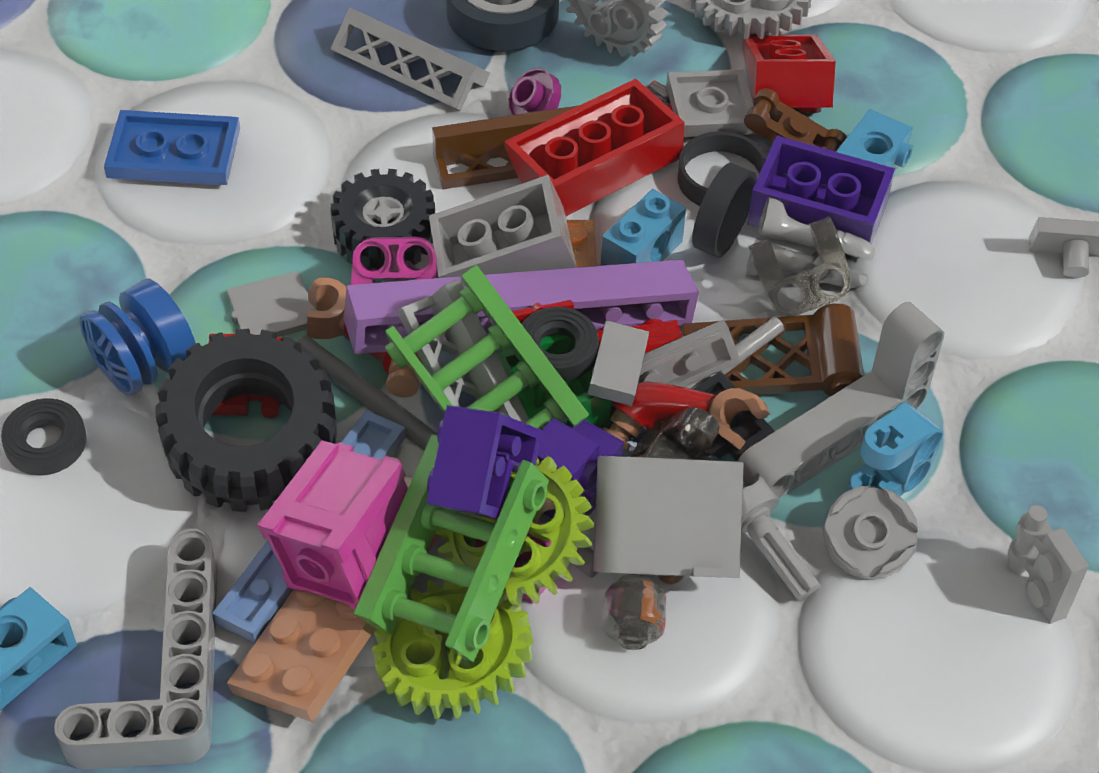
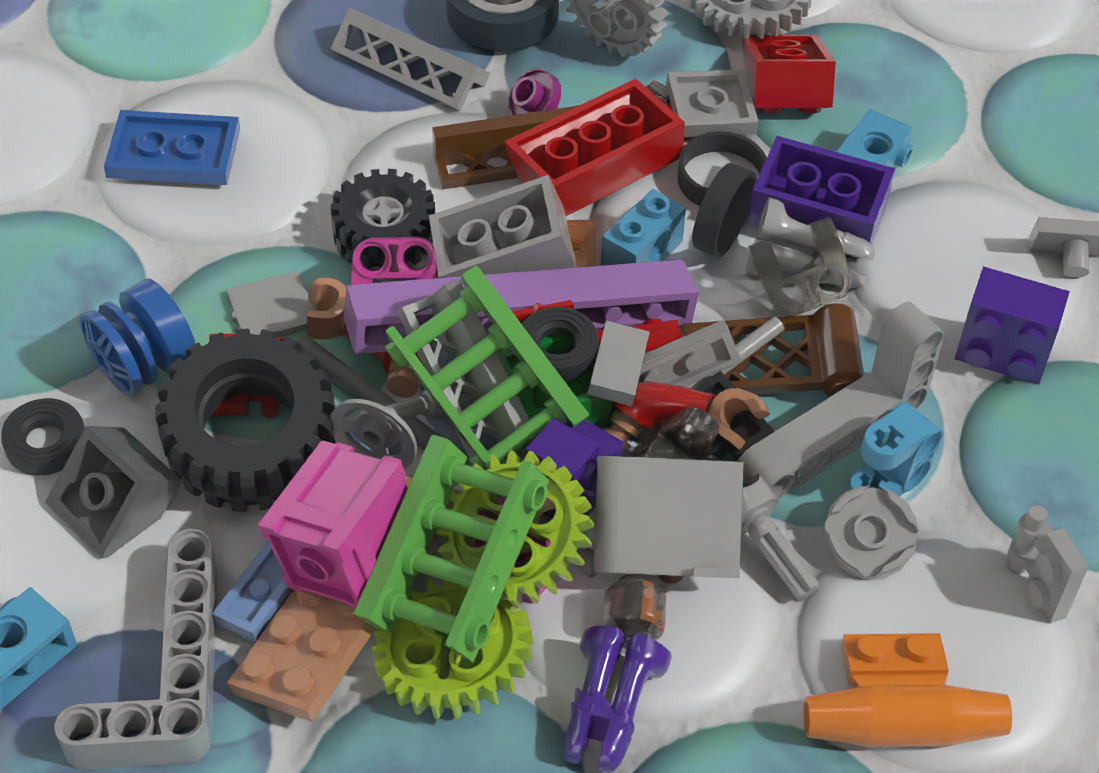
(111, 488): none -> dark grey slope
(385, 425): none -> light grey dish
(477, 459): dark purple brick -> none
(591, 712): none -> dark purple piece
(774, 118): reddish brown plate -> none
(903, 698): none -> orange plate
(1011, 325): none -> dark purple brick

